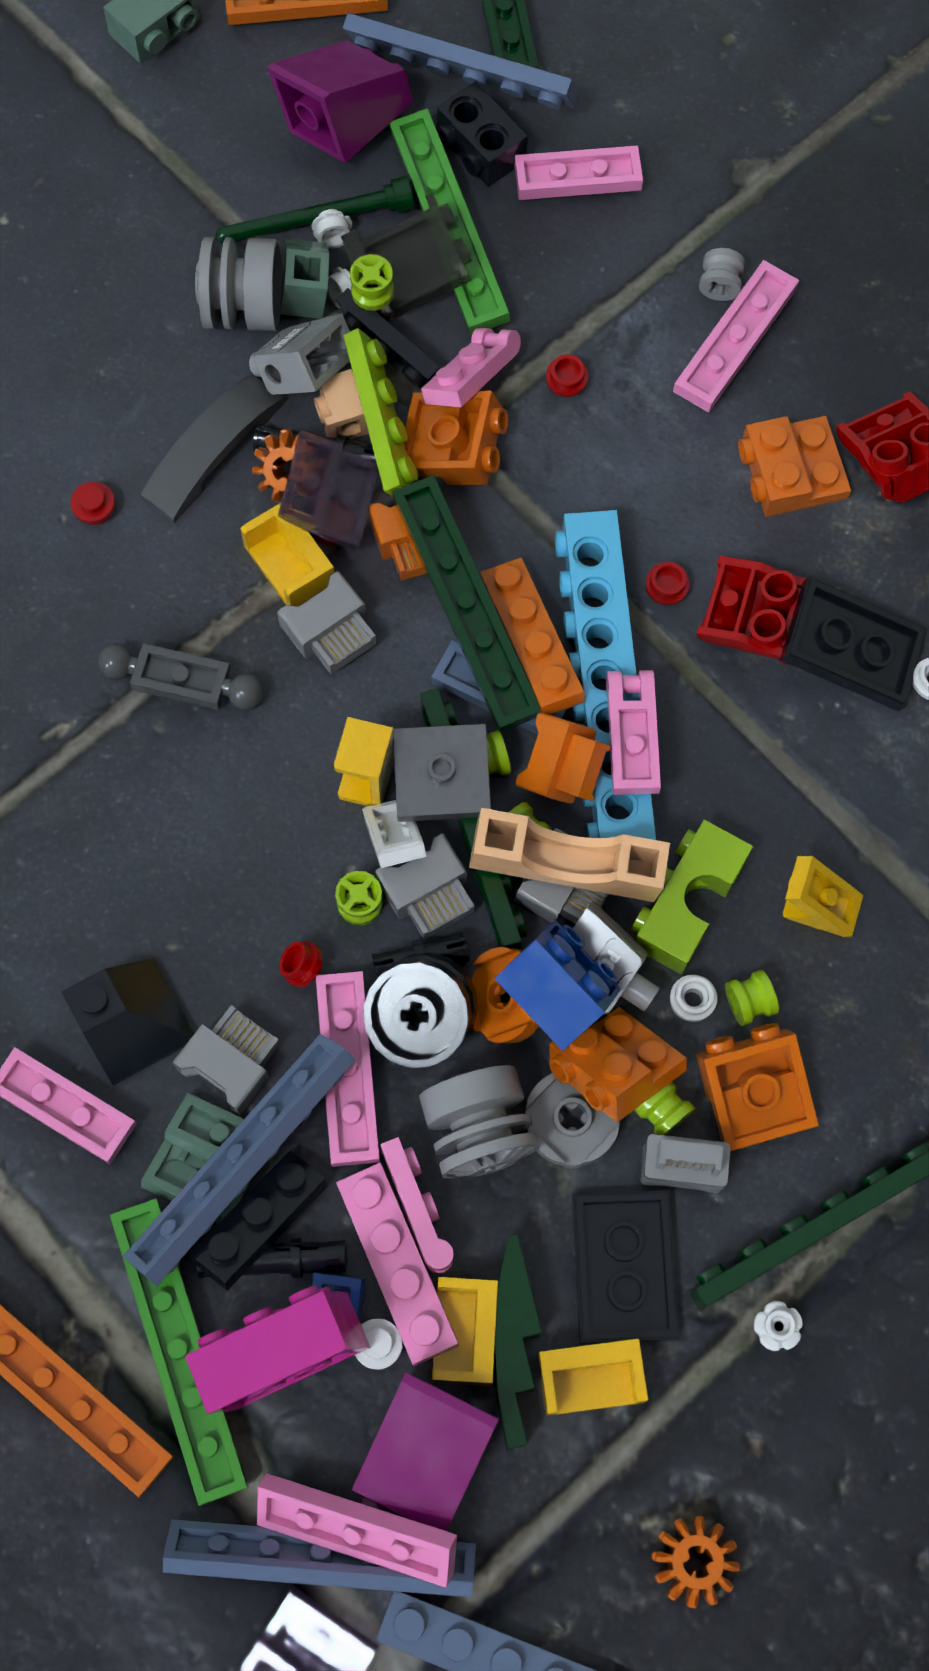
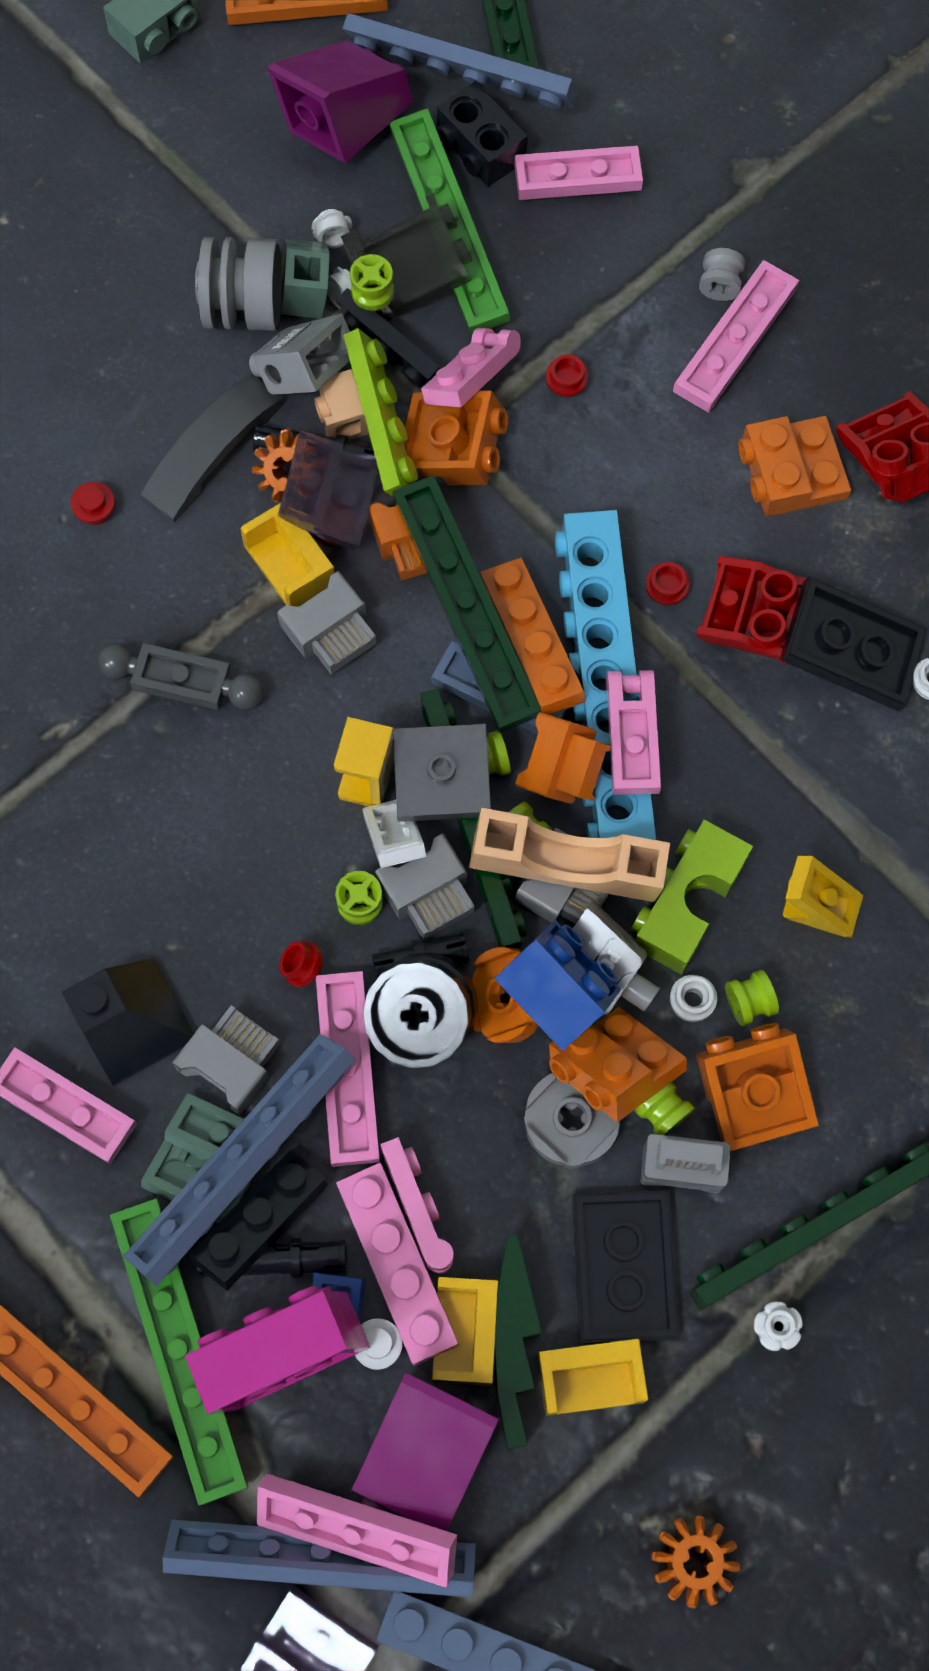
(393, 196): dark green piece -> none
(475, 1111): light grey wheel -> none

